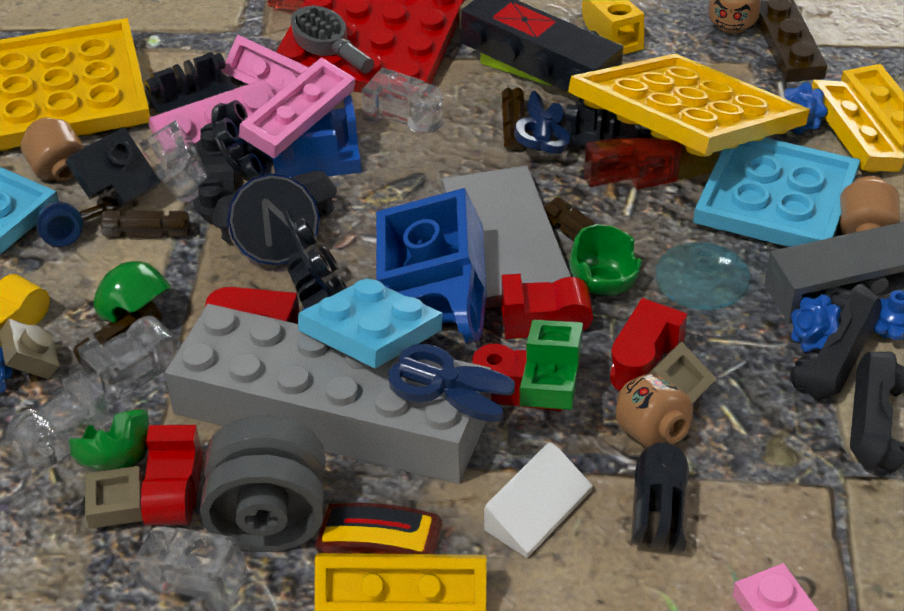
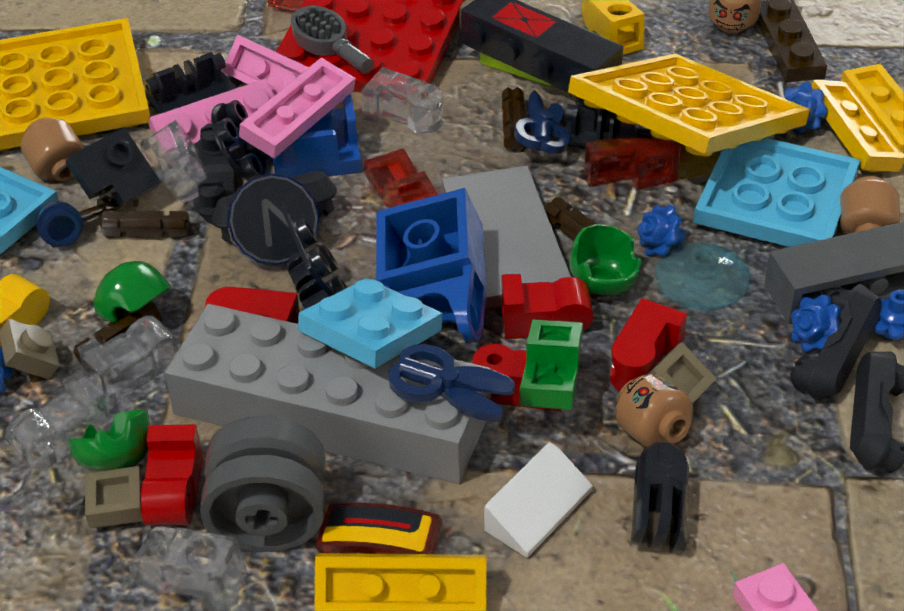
(397, 179): none -> clear red slope
(660, 230): none -> blue plant

